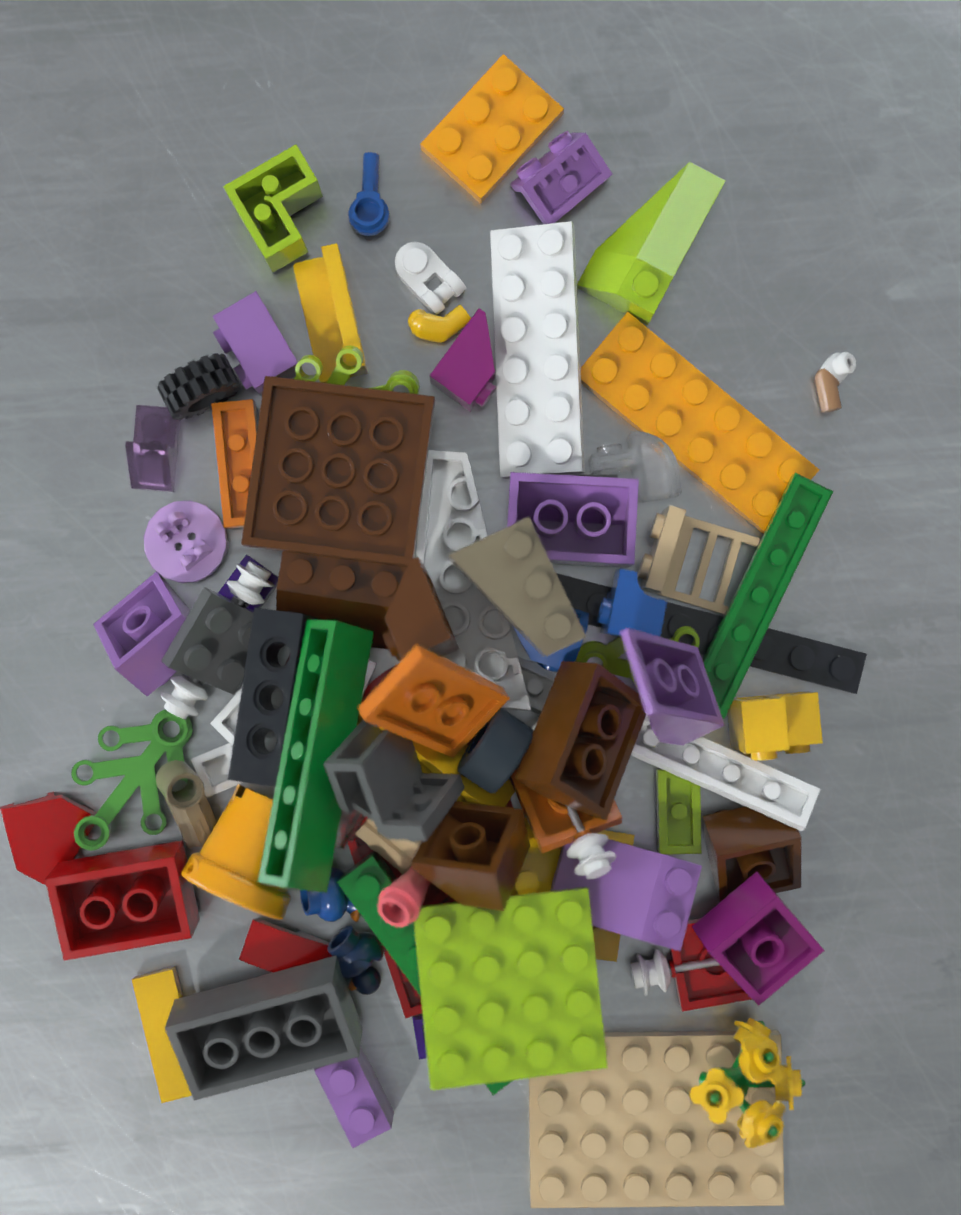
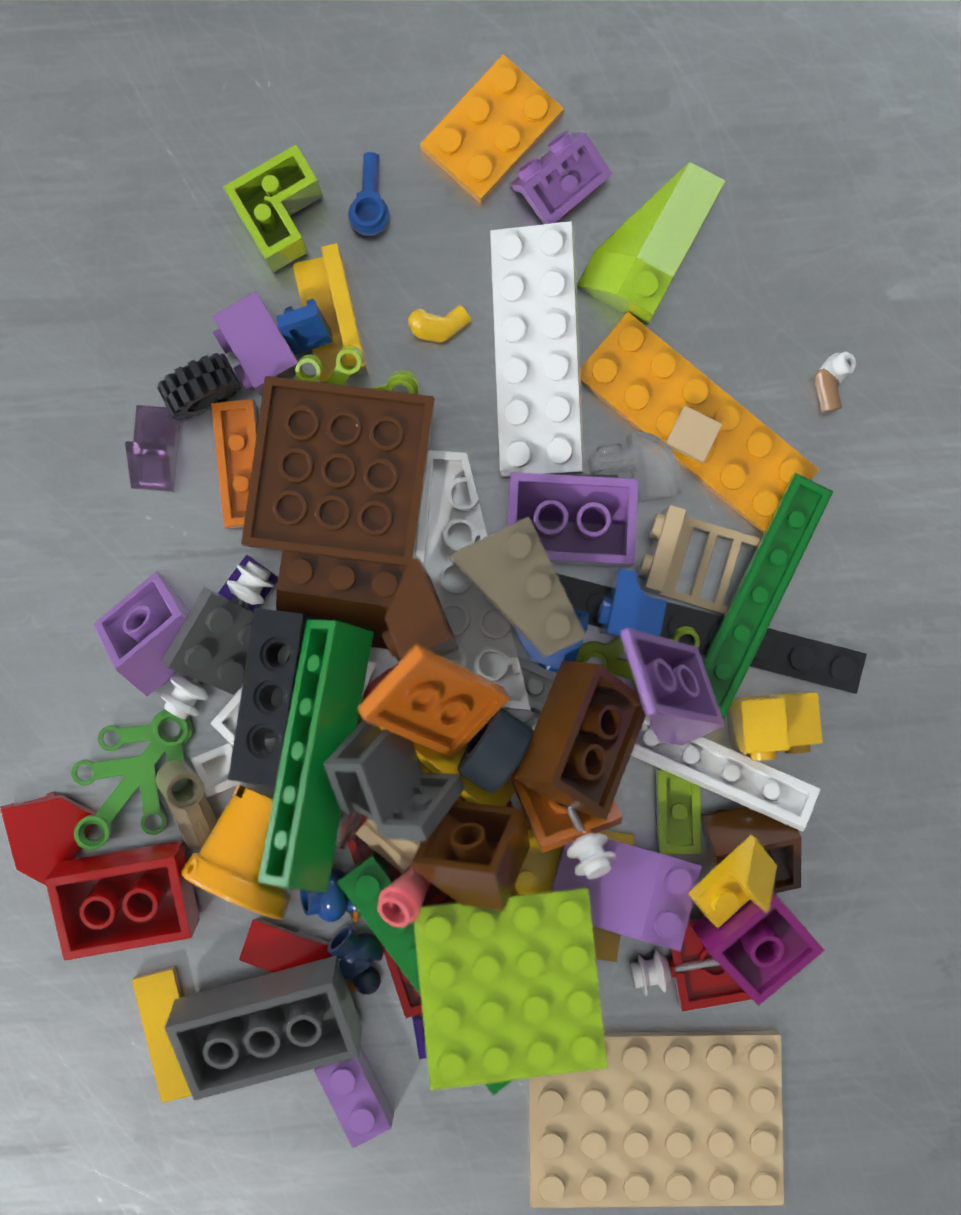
(198, 556): lavender plate -> none
(304, 328): none -> blue tile
(417, 266): white plate -> none
(468, 366): magenta slope -> none
(693, 434): none -> tan tile
(739, 877): none -> yellow slope
(754, 1068): yellow plant -> none

